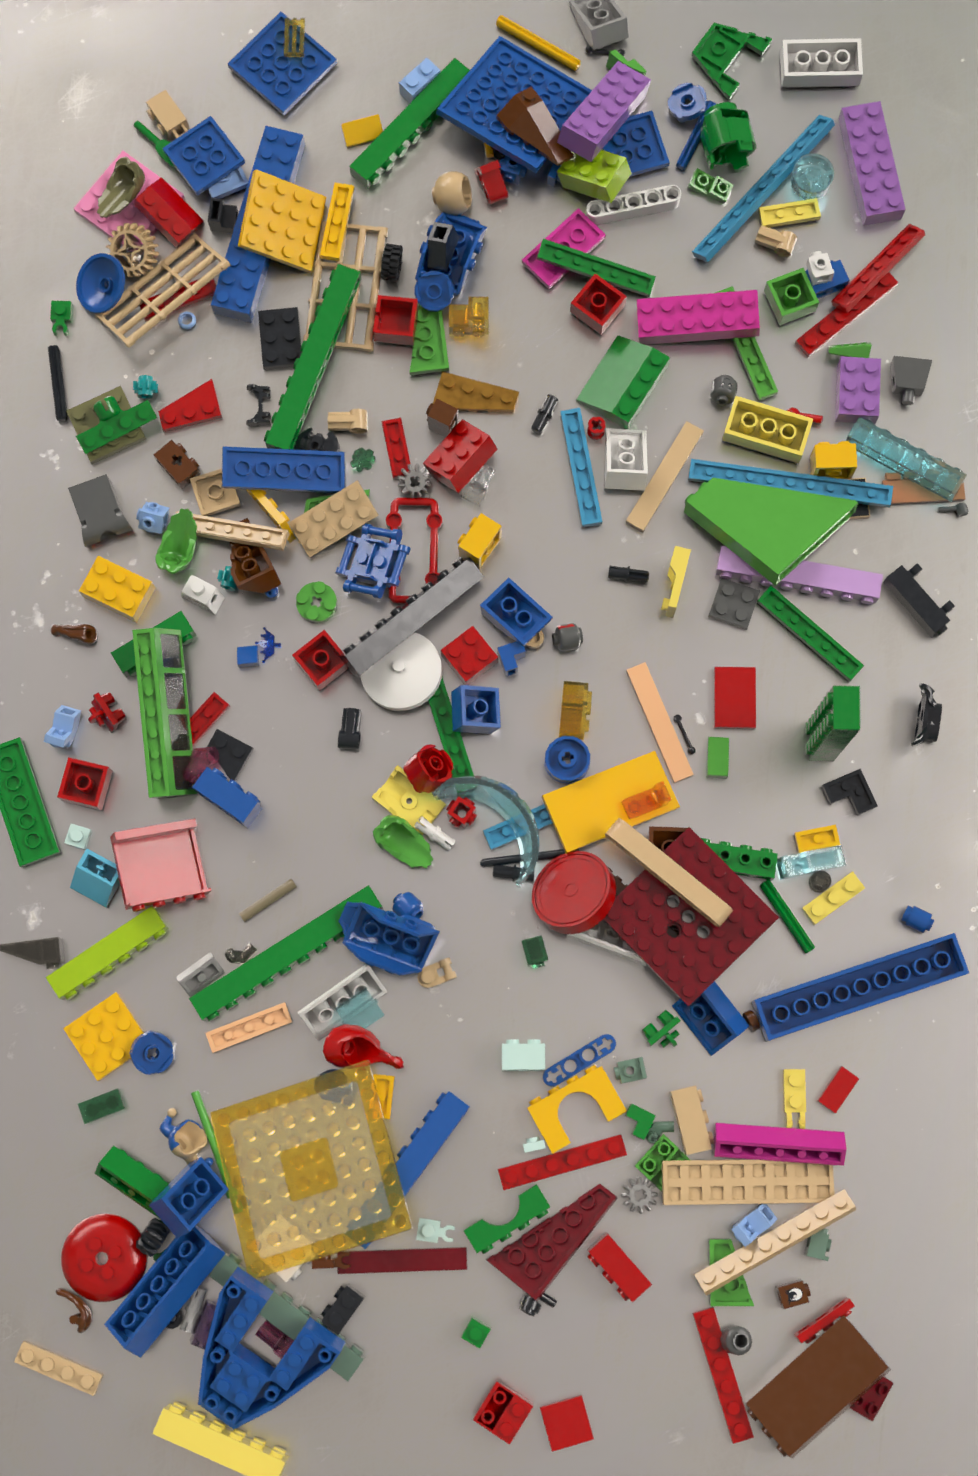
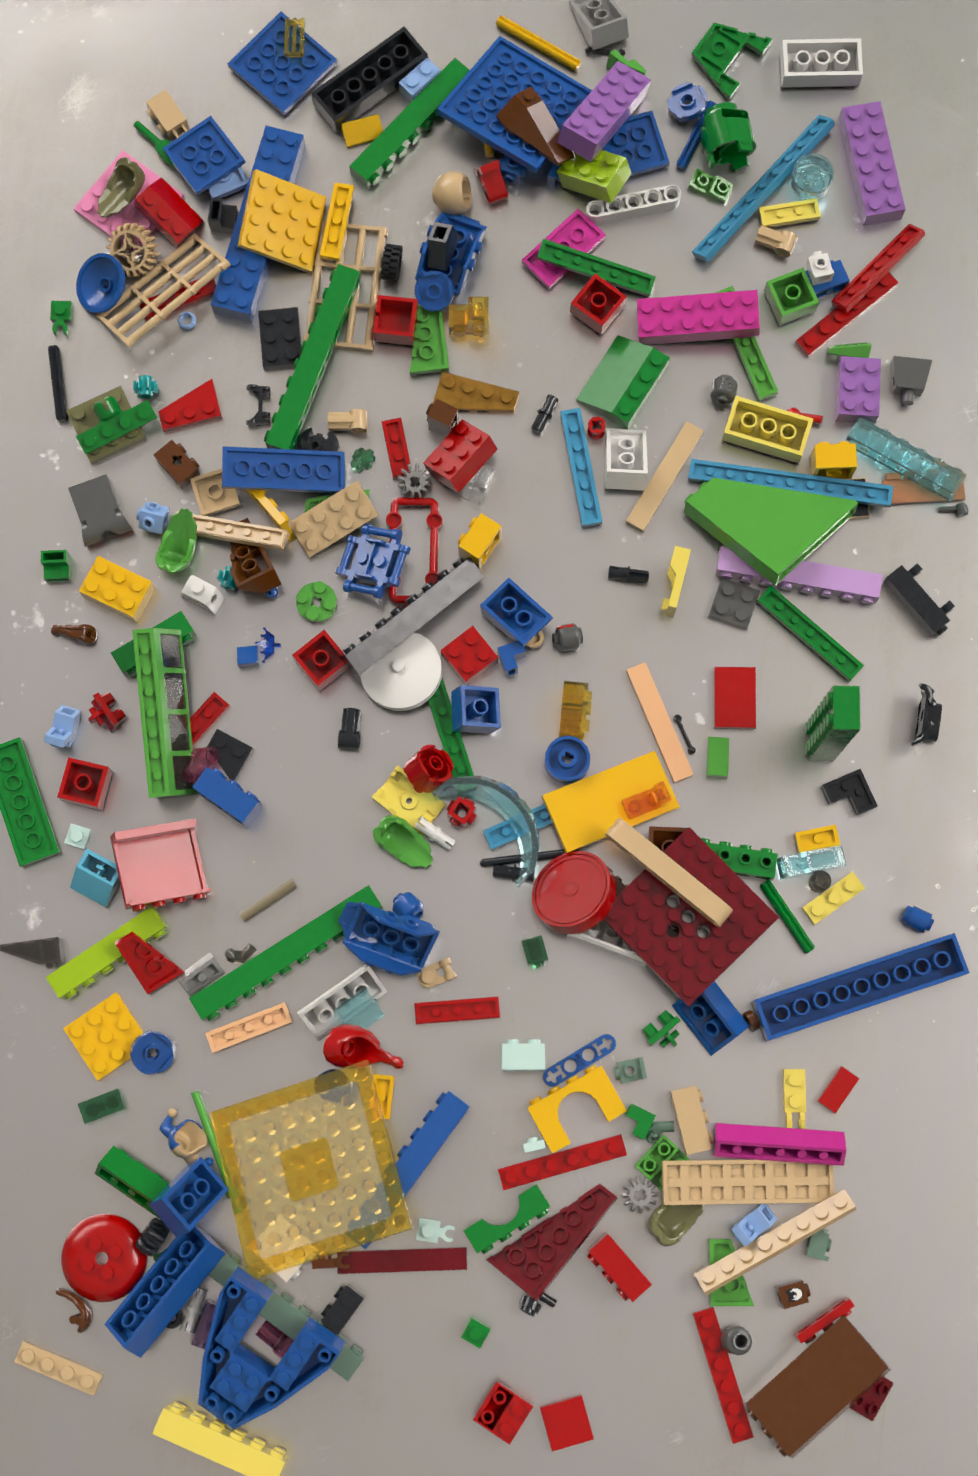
(56, 565): none -> green piece
(147, 962): none -> red wing
(368, 79): none -> black brick
(457, 1010): none -> red tile
(672, 1222): none -> olive hair

